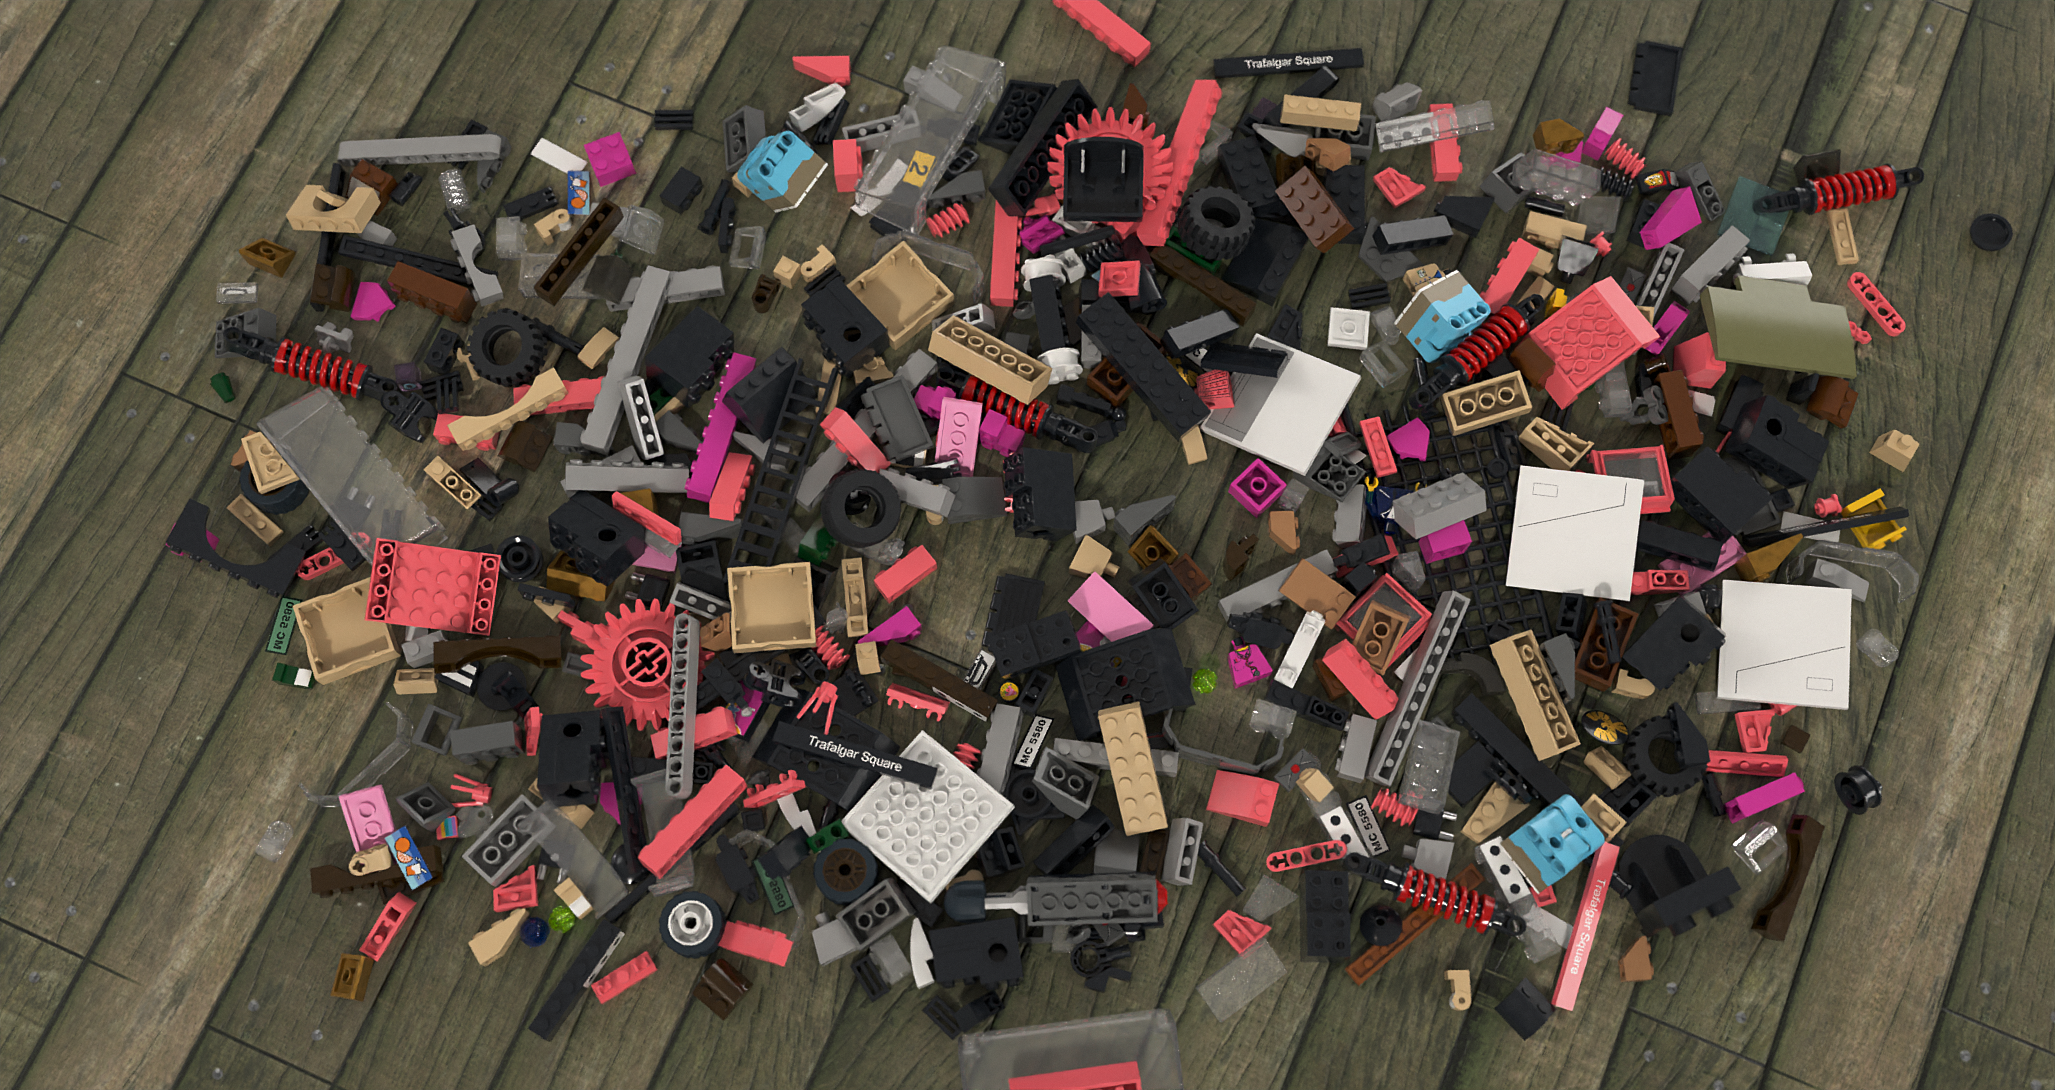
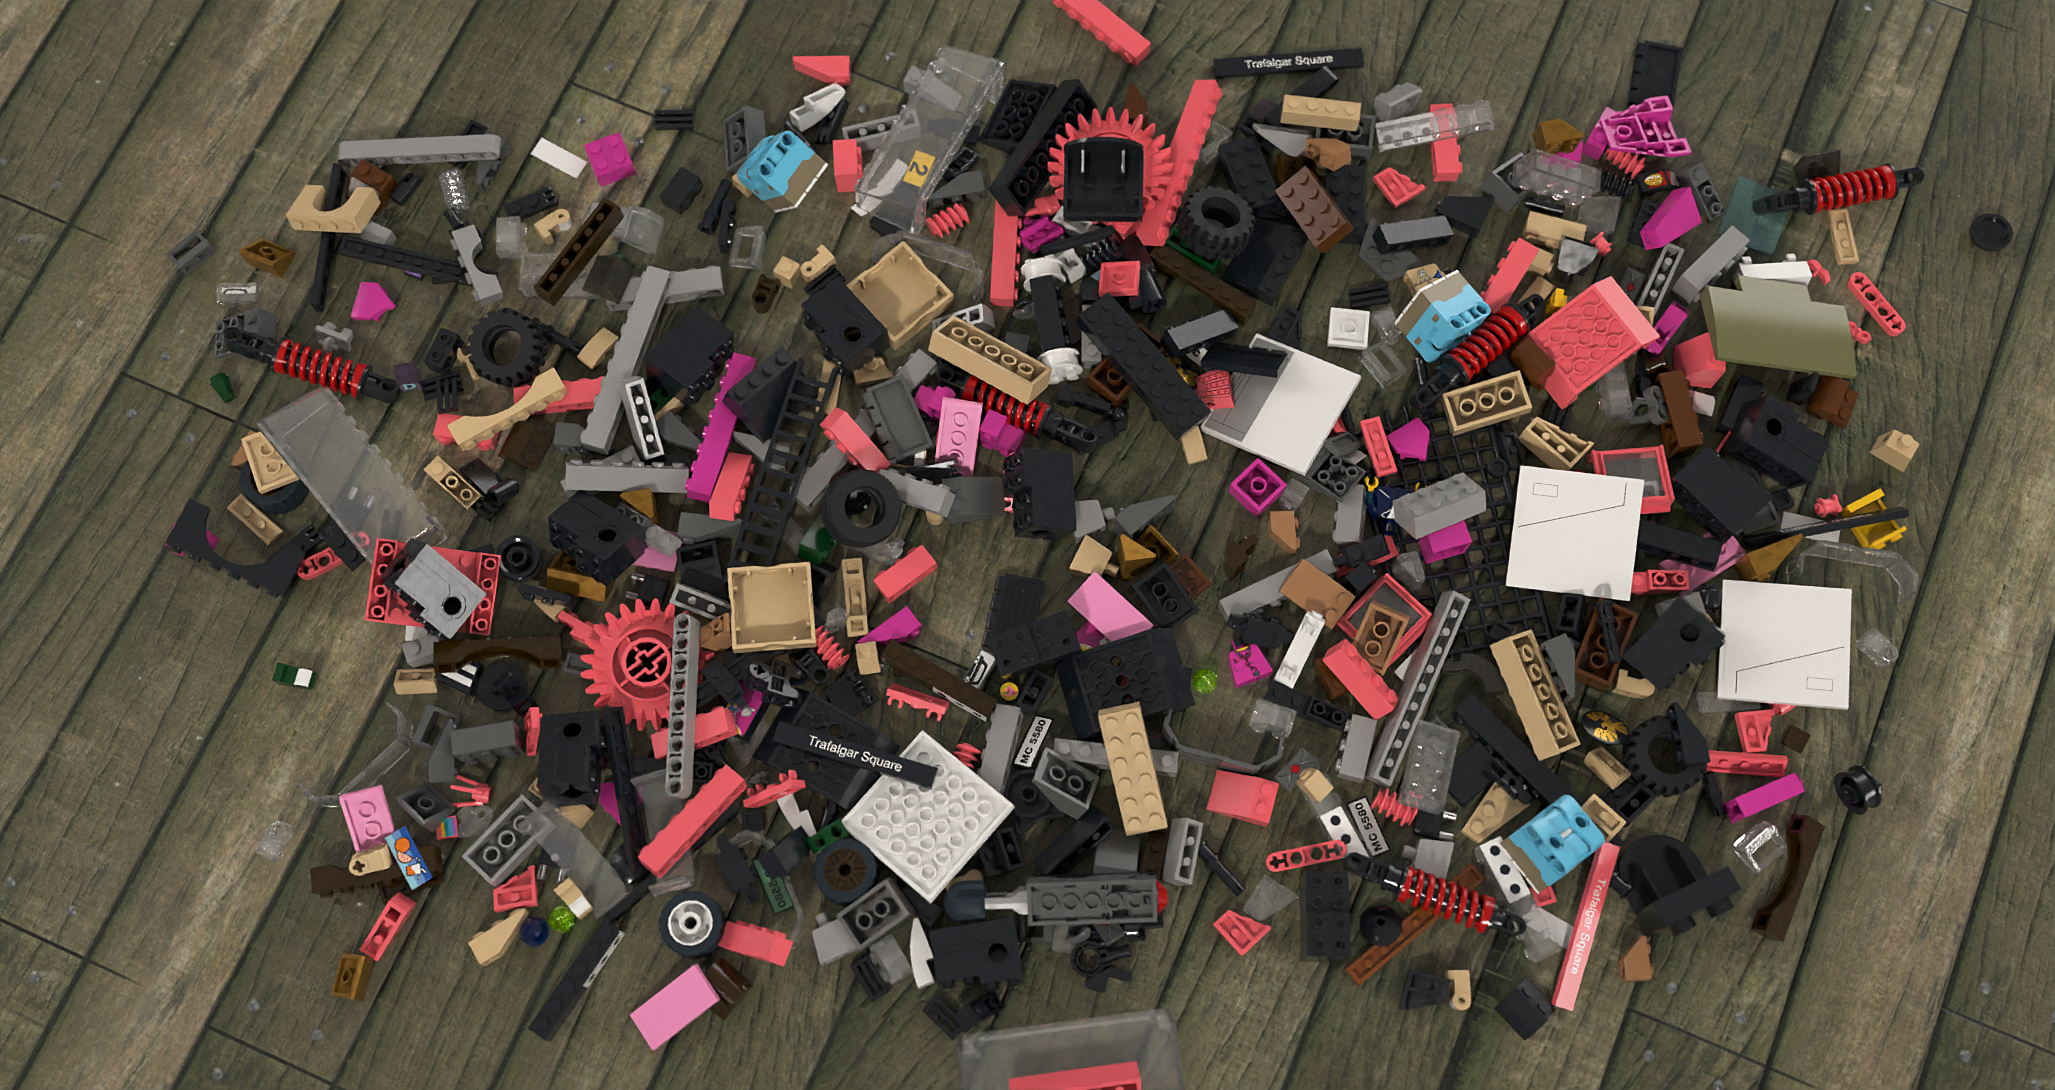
(195, 256): none -> dark grey tile
(283, 626): clear green sticker -> none
(332, 199): tan tile -> none
(333, 287): dark brown brick -> none
(339, 636): tan tile -> none
(403, 409): black piece -> none
(432, 293): reddish brown brick -> none
(432, 588): none -> piece
(440, 760): none -> dark grey slope
(578, 192): sticker -> none
(624, 977): coral plate -> none
(646, 518): coral tile -> none
(675, 1007): none -> bright pink tile
(824, 693): coral plant -> none
(852, 402): black hinge -> none
(1132, 558): none -> pearl gold slope
(1241, 979): clear tile -> none
(1424, 990): none -> black wing
(1645, 130): none -> dark pink wedge
(1822, 273): none -> coral piece
(1831, 575): light grey slope -> none

